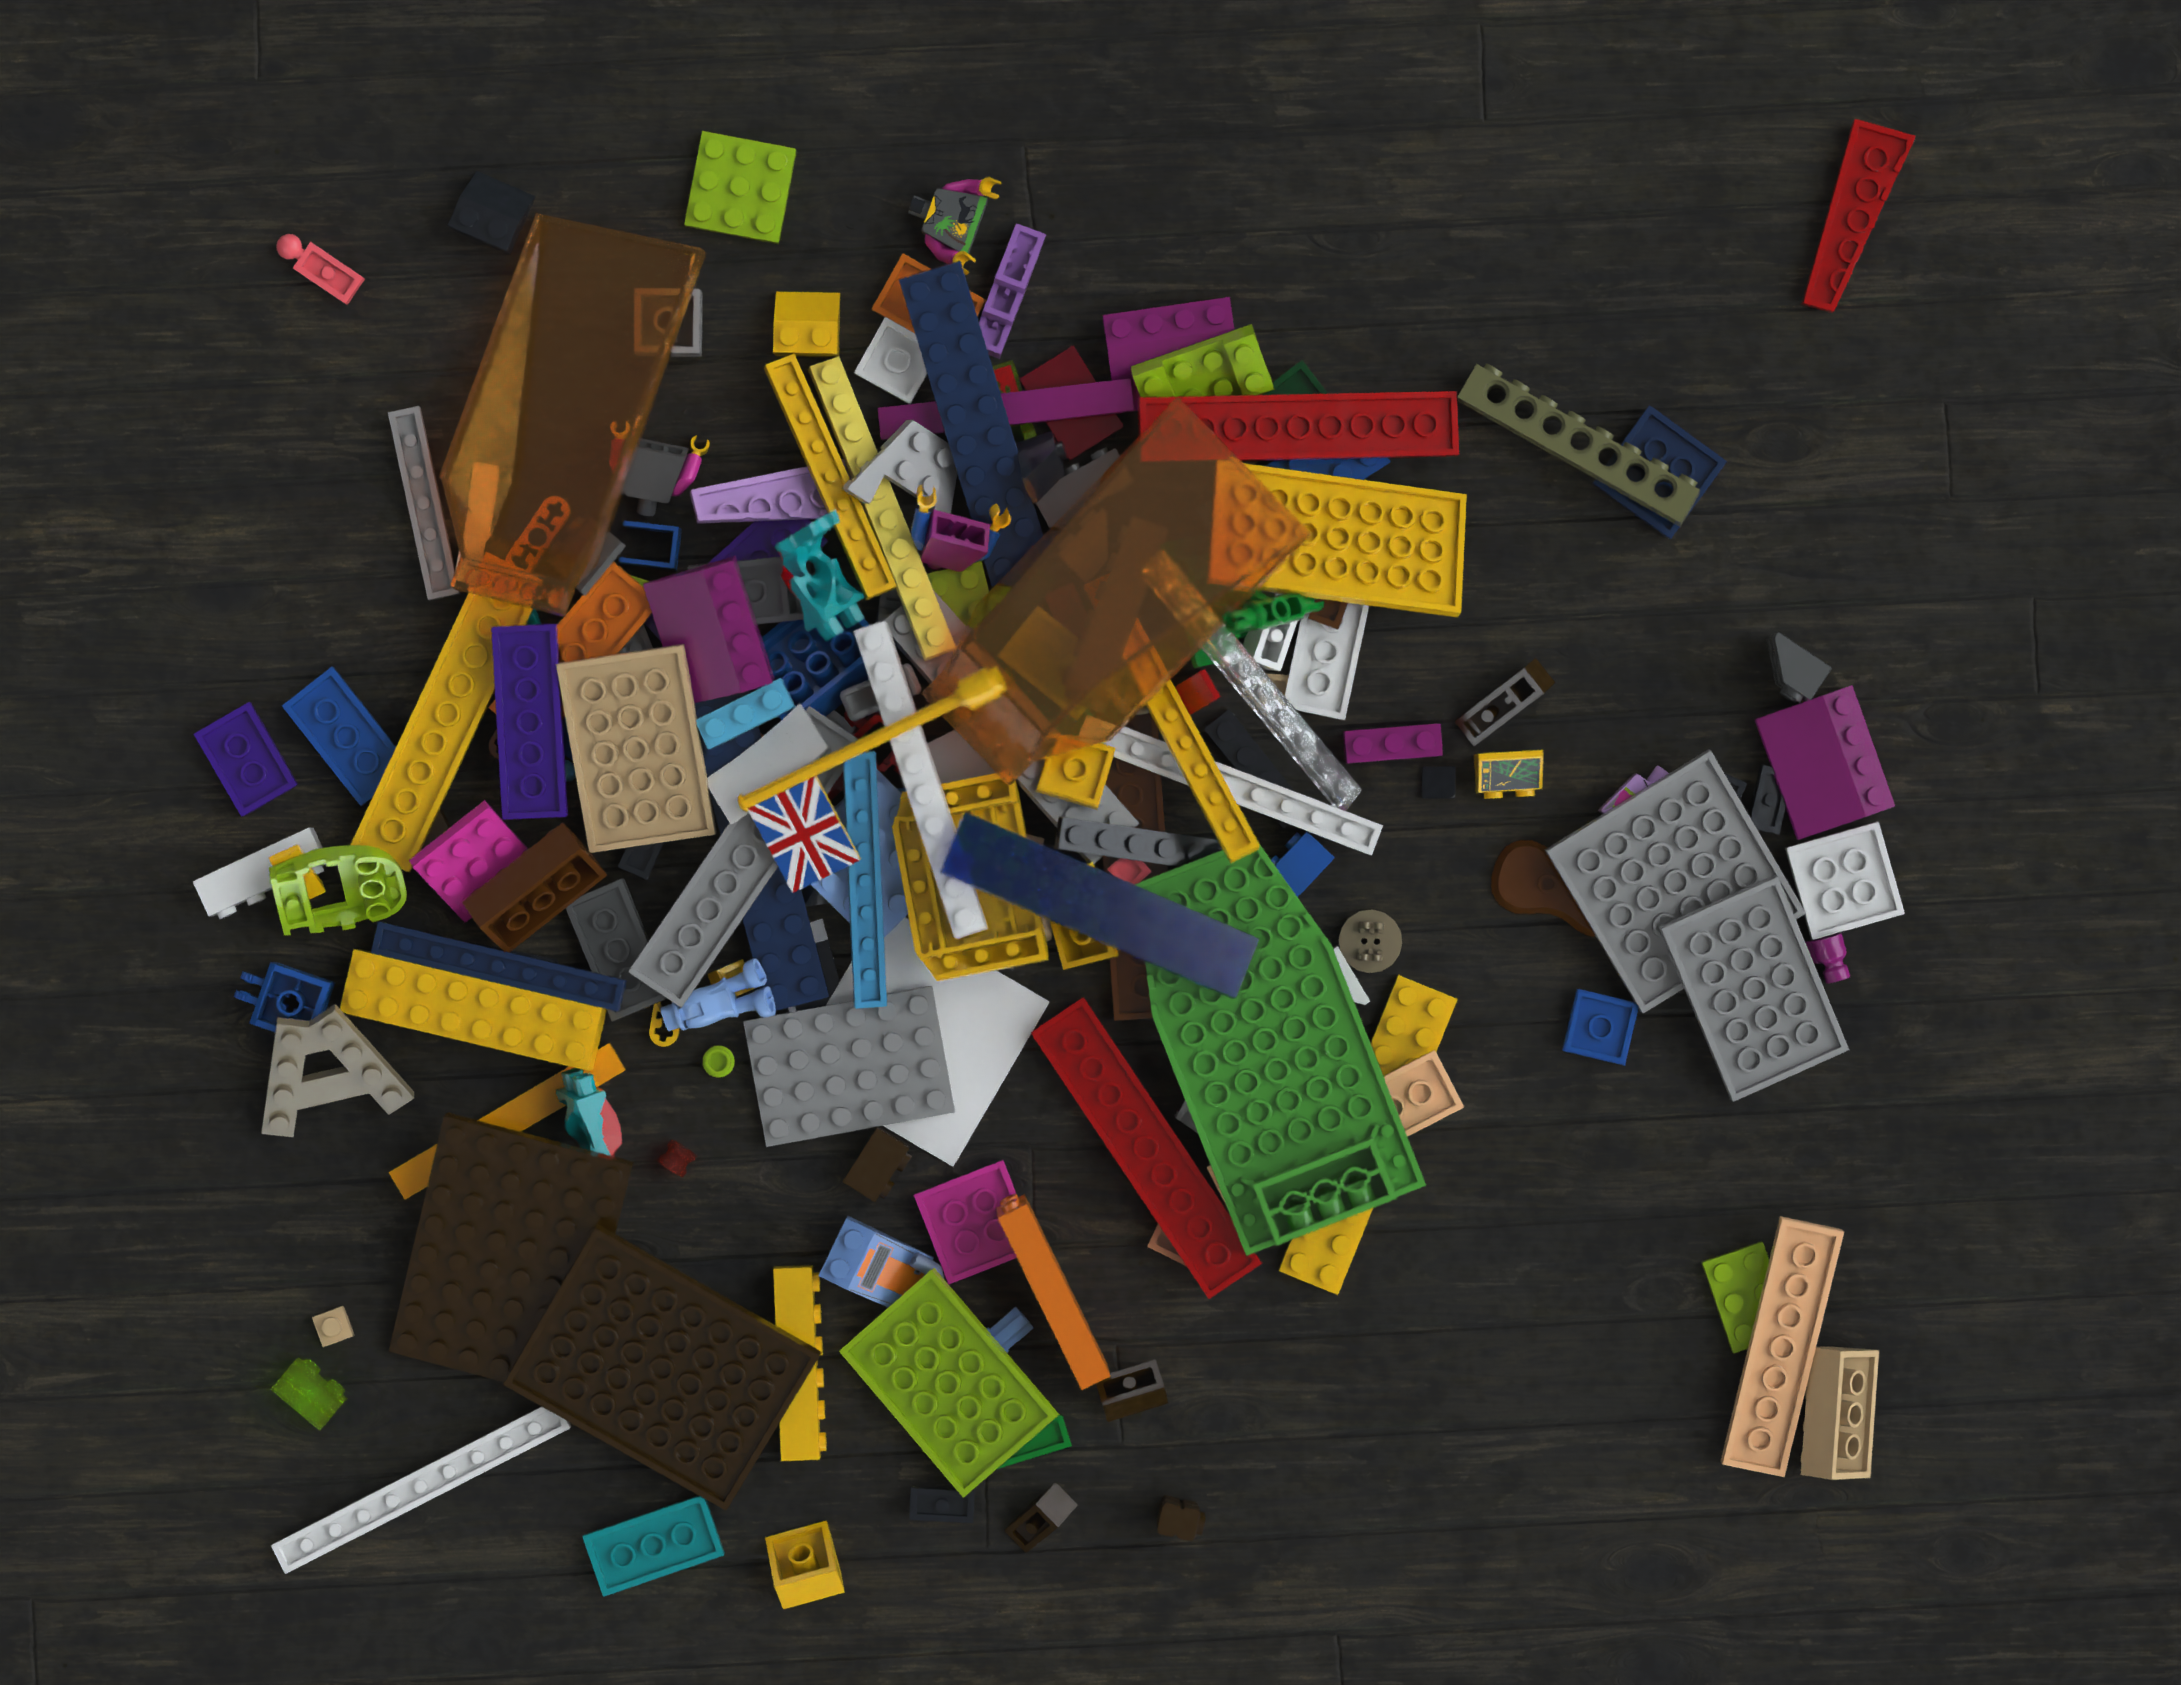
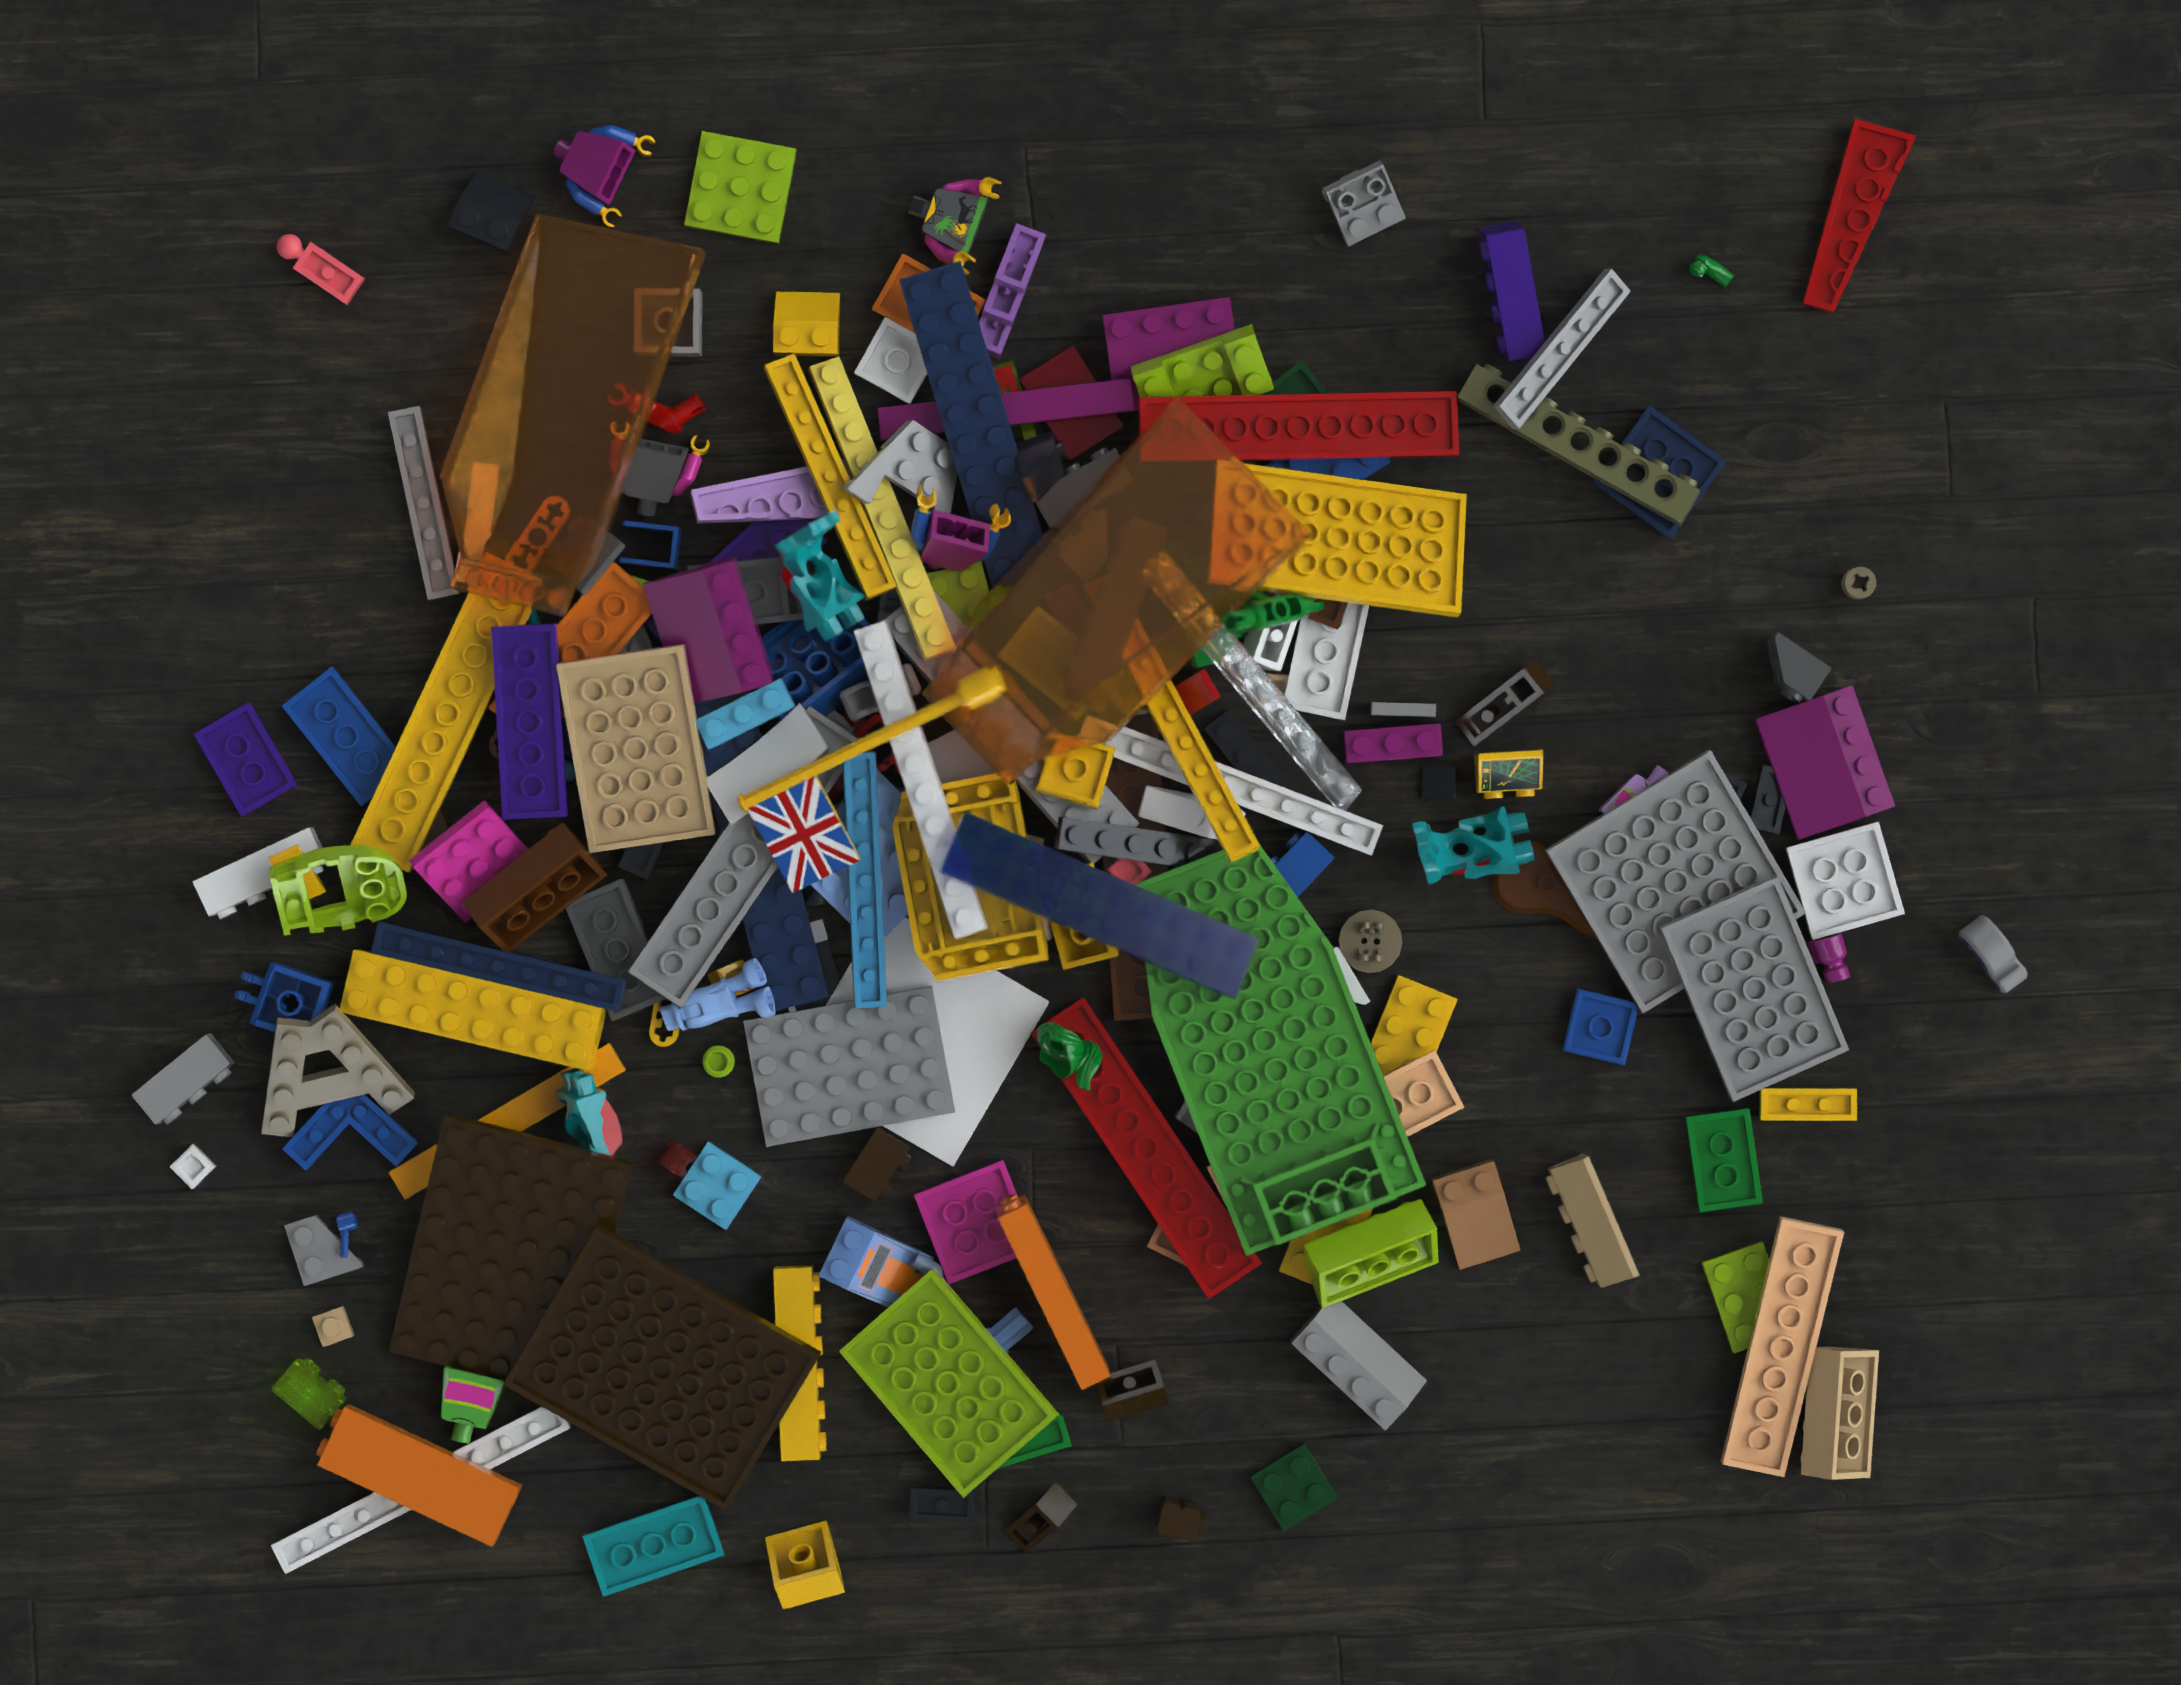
(184, 1080): none -> light grey brick
(192, 1166): none -> white tile
(318, 1251): none -> light grey wing
(346, 1222): none -> blue hand
(364, 1117): none -> blue plate
(418, 1474): none -> orange brick
(469, 1401): none -> torso
(597, 165): none -> magenta torso
(672, 419): none -> red arm
(717, 1185): none -> medium azure plate
(1068, 1053): none -> green hair
(1175, 810): none -> white slope
(1294, 1486): none -> dark green plate
(1359, 1362): none -> light grey slope
(1363, 202): none -> light grey plate
(1371, 1252): none -> lime slope
(1402, 709): none -> light grey tile
(1475, 1214): none -> medium nougat slope
(1486, 853): none -> teal hips
(1512, 289): none -> dark purple wedge
(1561, 348): none -> light grey plate
(1592, 1221): none -> tan slope
(1704, 264): none -> green arm
(1723, 1160): none -> green plate
(1808, 1104): none -> yellow plate
(1853, 586): none -> dark tan wheel
(1993, 953): none -> light grey animal

